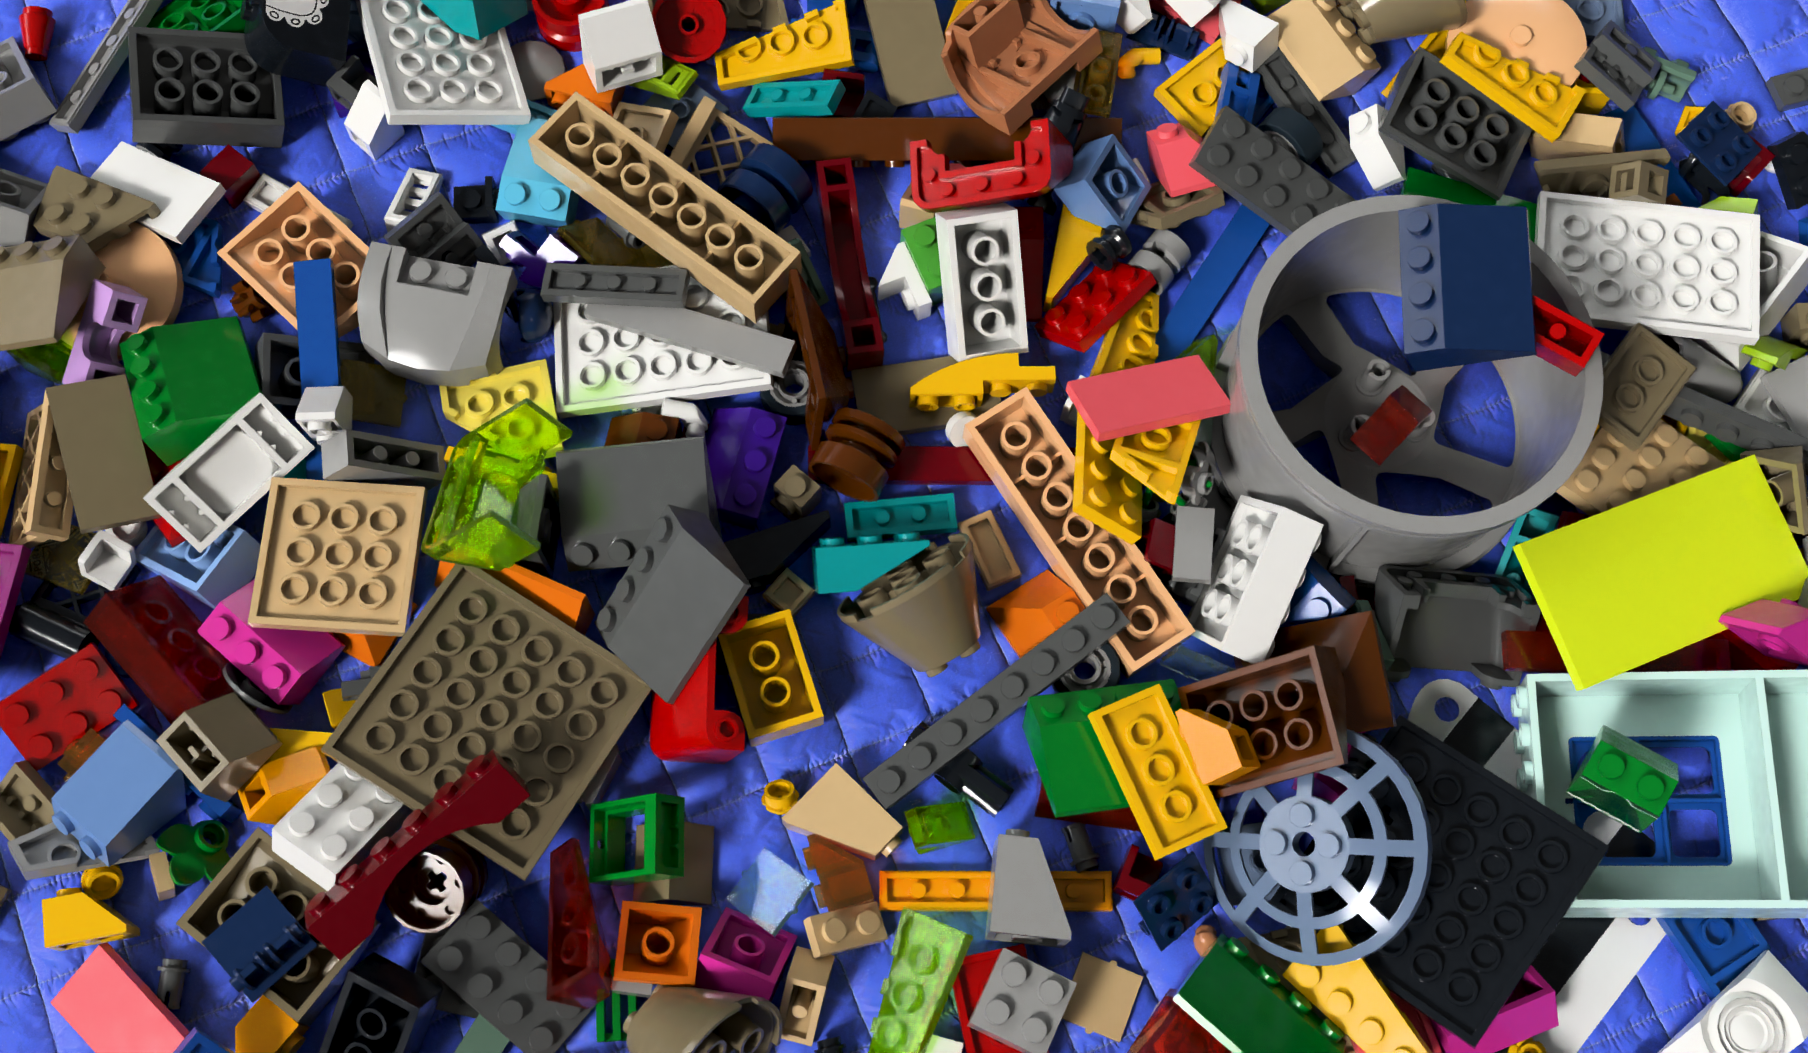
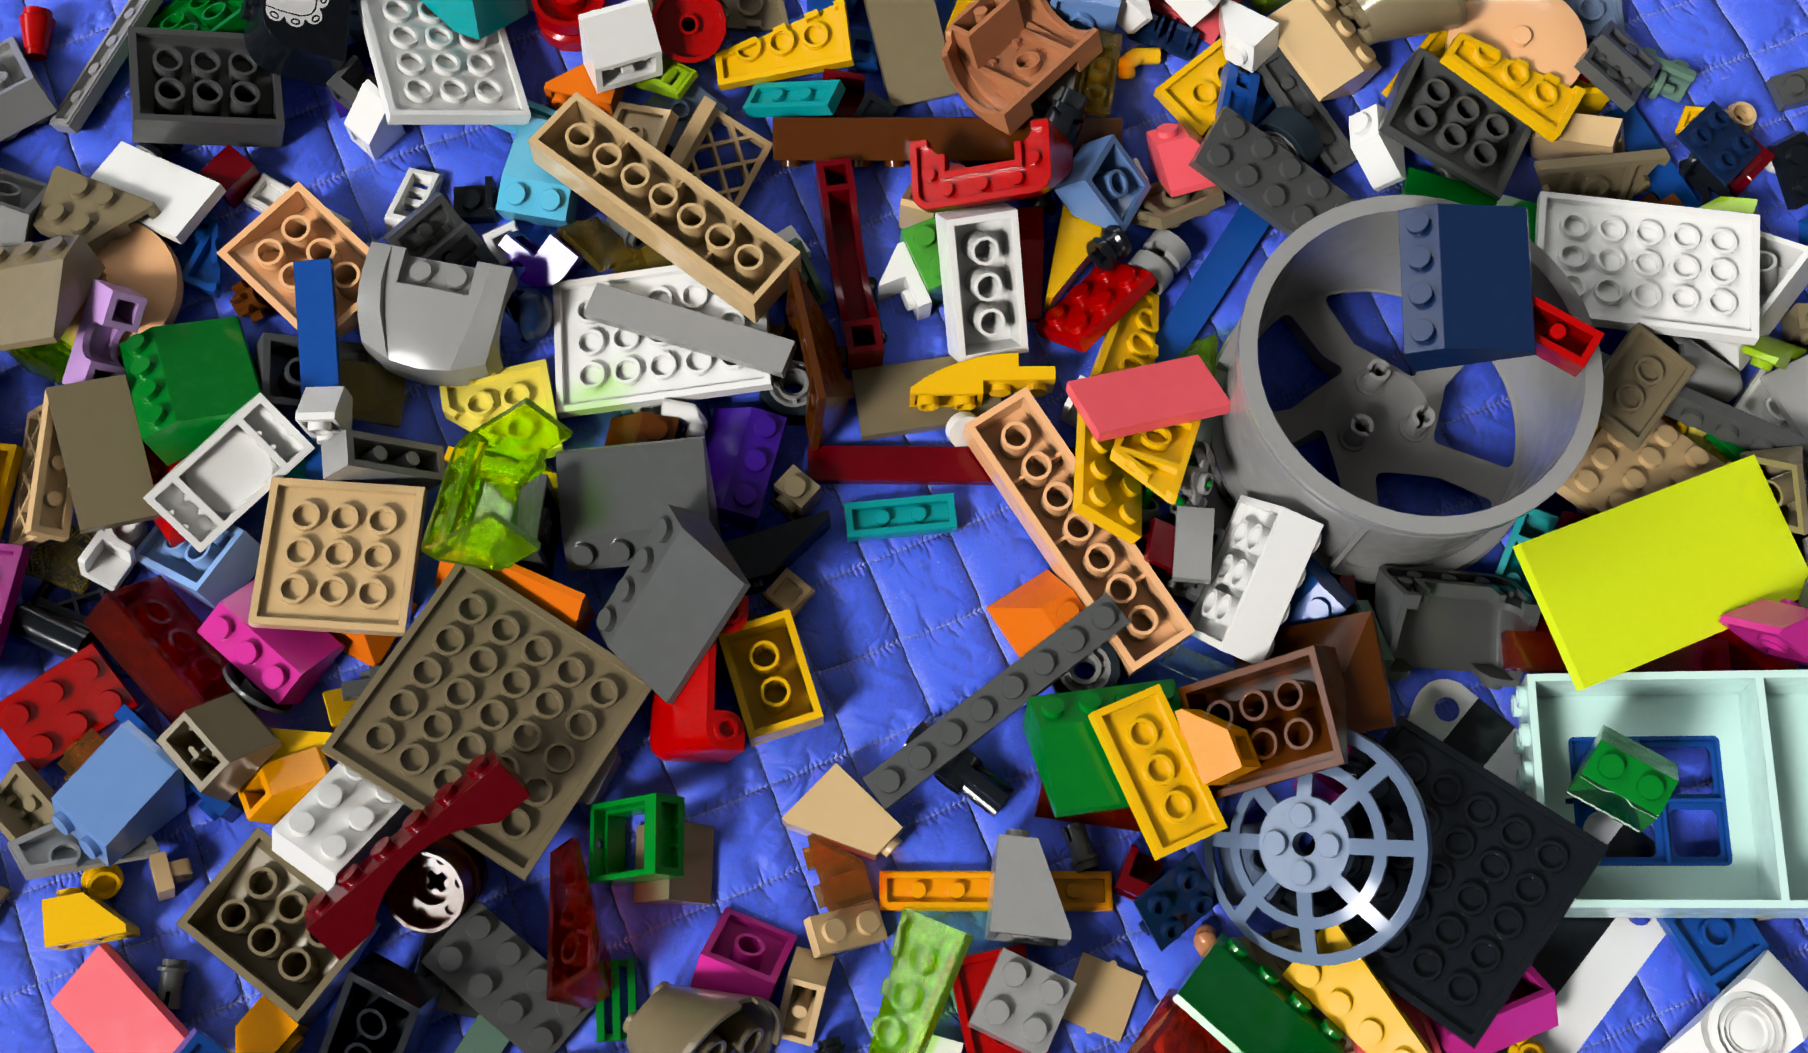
(192, 854): green plate -> none
(259, 944): dark blue hinge -> none
(536, 65): light grey dish -> none
(615, 285): dark grey plate -> none
(633, 988): light grey tile -> none
(658, 944): orange slope -> none
(768, 186): dark blue wheel -> none
(769, 892): clear light blue piece -> none
(779, 796): yellow plate -> none
(854, 565): teal slope -> none
(857, 454): reddish brown wheel -> none
(922, 607): dark tan cone -> none
(939, 826): clear neon green slope -> none
(991, 552): tan tile -> none
(1390, 424): clear red slope -> none
(1639, 182): dark tan brick -> none

